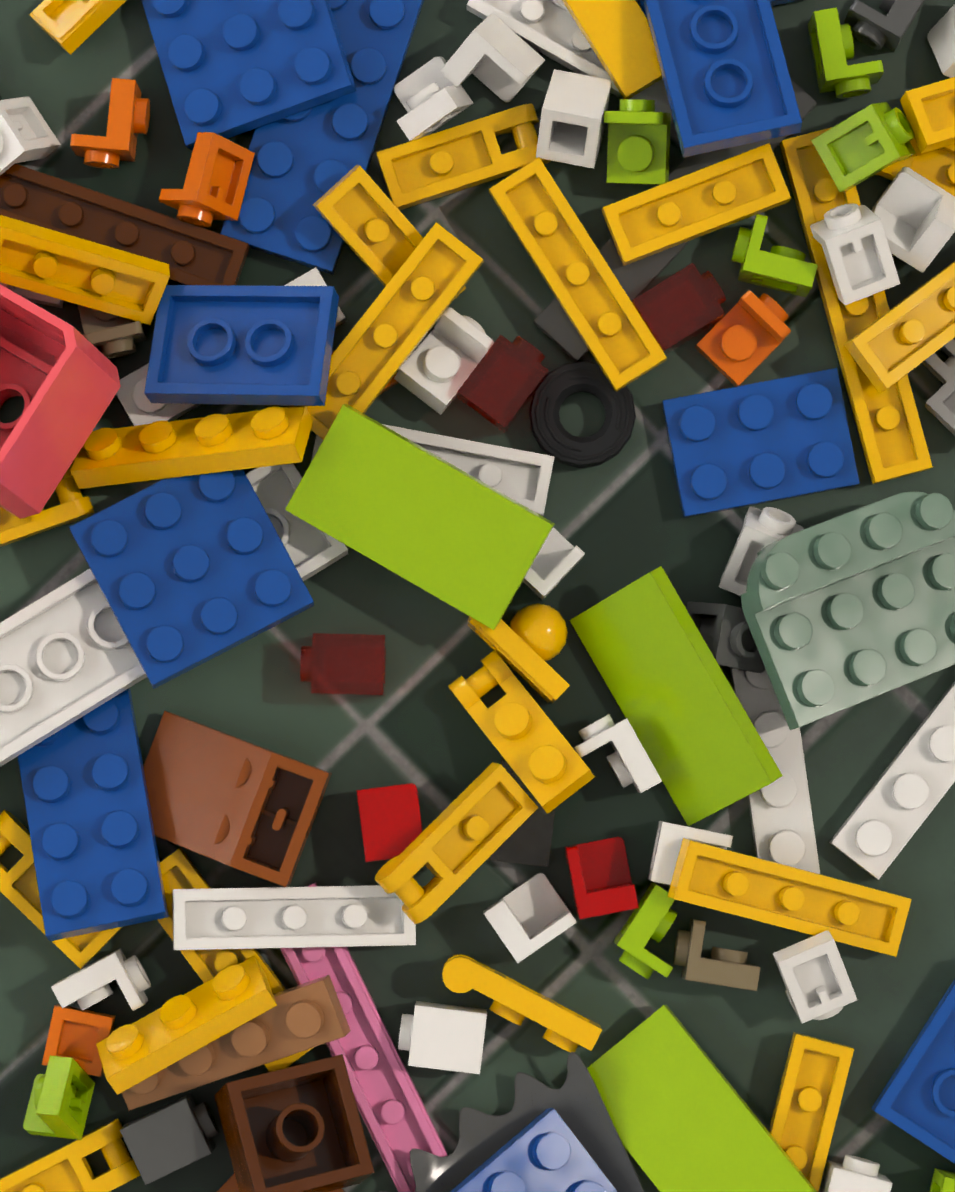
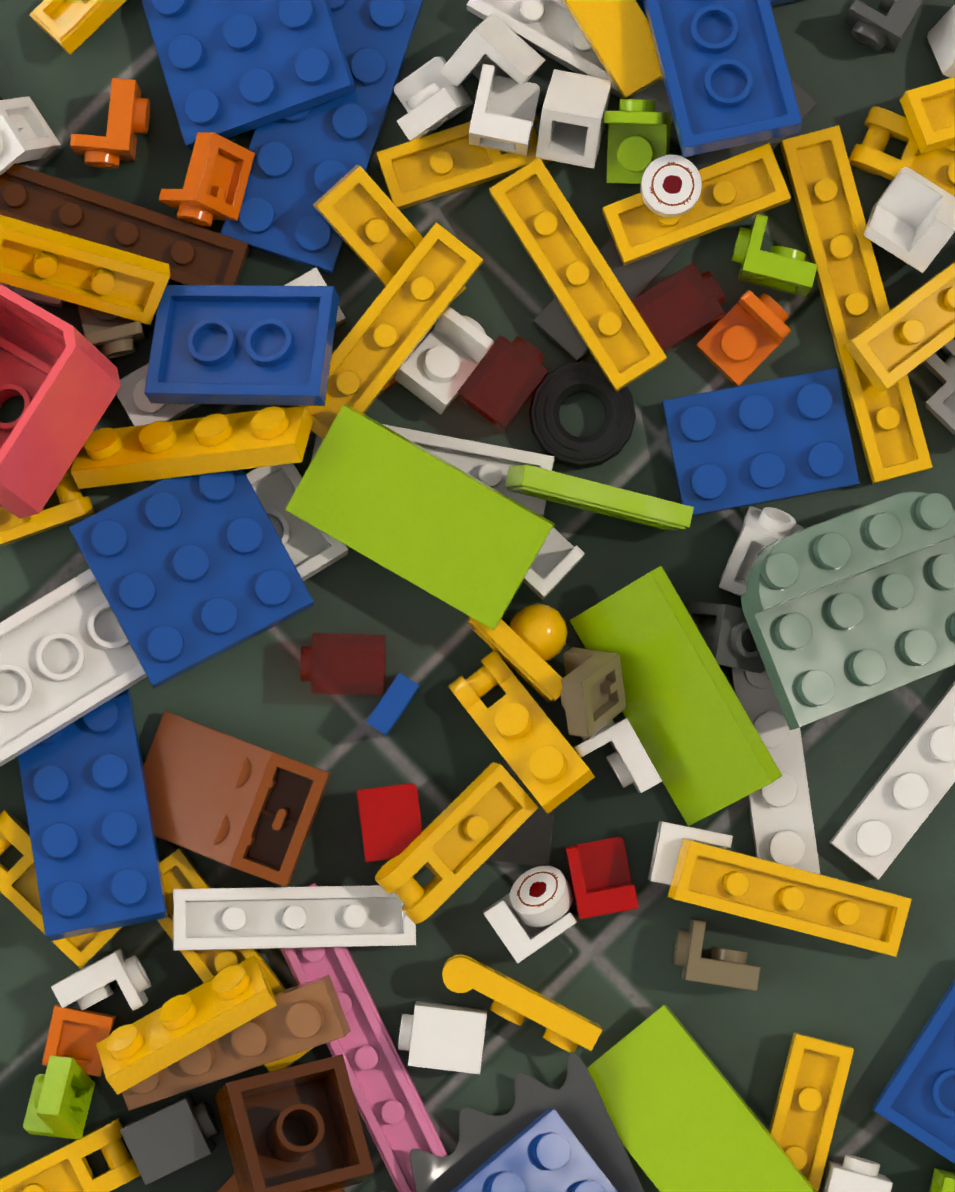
(393, 704): none -> blue tile
(503, 113): none -> white panel
(541, 896): none -> white tile
(591, 690): none -> dark tan bracket
(598, 498): none -> lime tile
(646, 922): lime bracket -> none
(671, 186): none -> white tile
(815, 977): white bracket -> none
(831, 49): lime bracket -> none
(856, 252): white bracket -> none
(865, 144): lime bracket -> none

